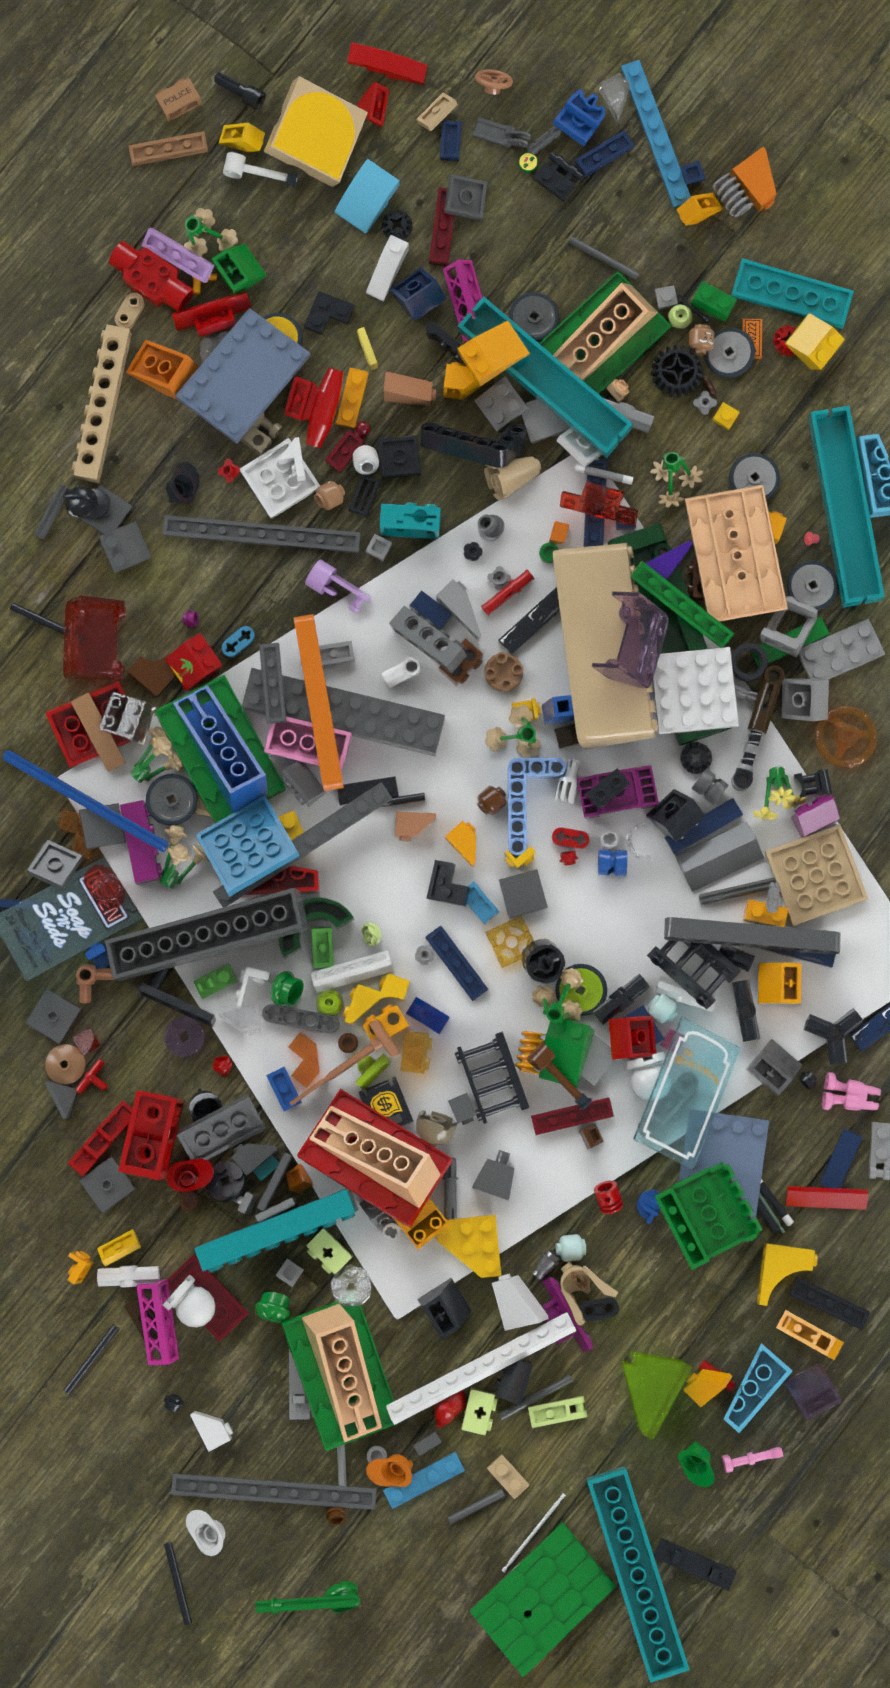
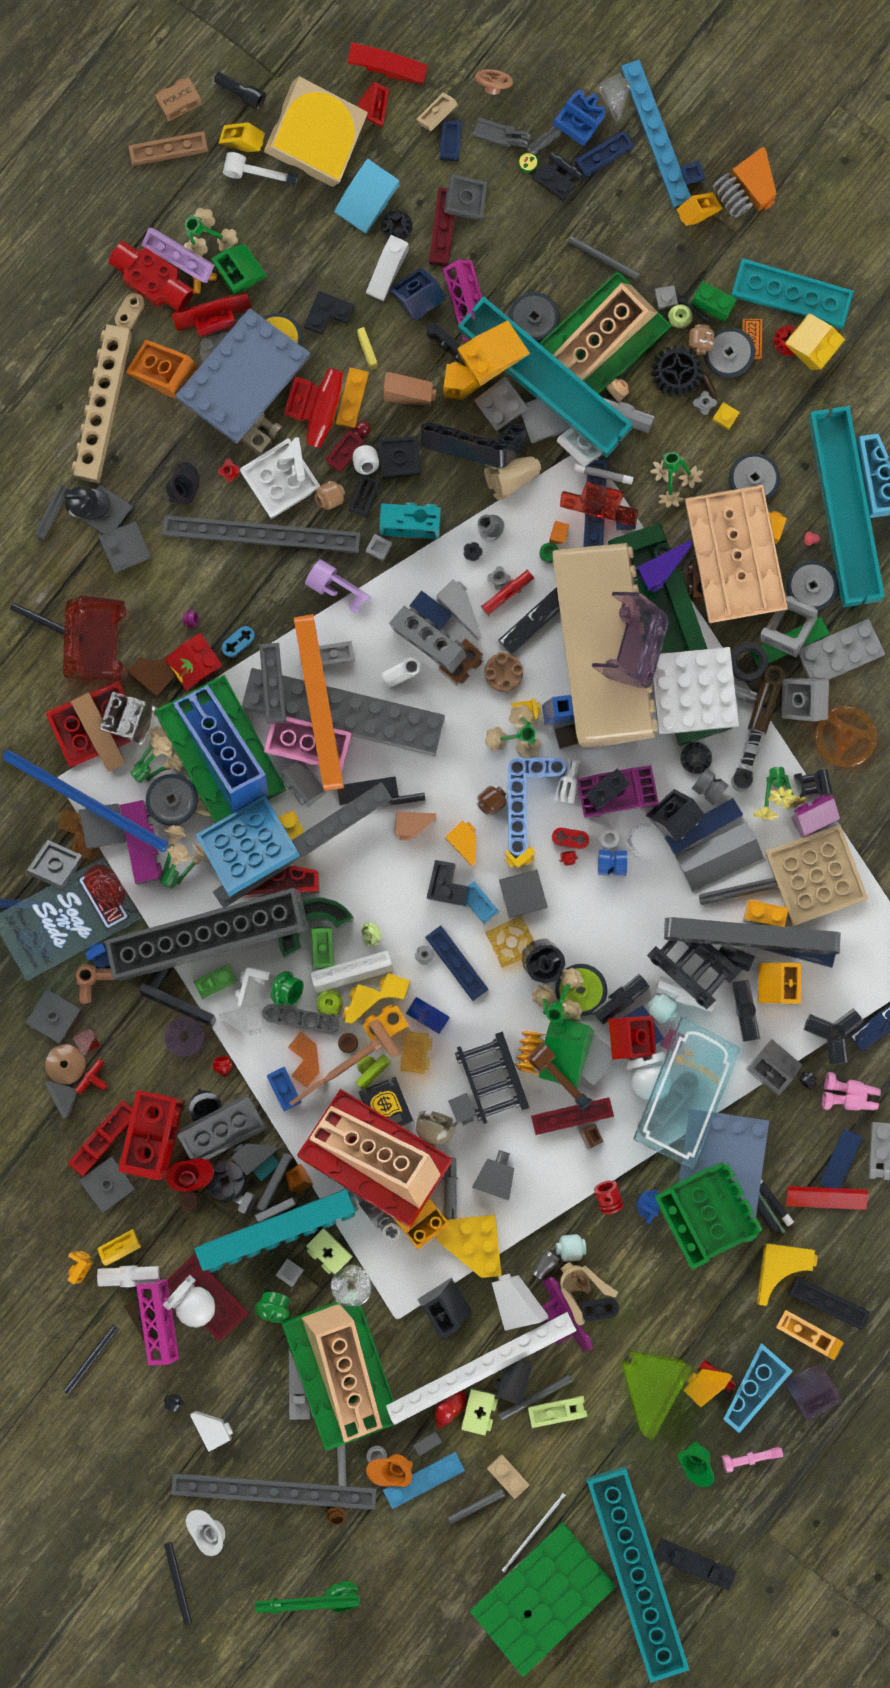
(681, 604): green tile -> none
(773, 897): light grey axle -> none

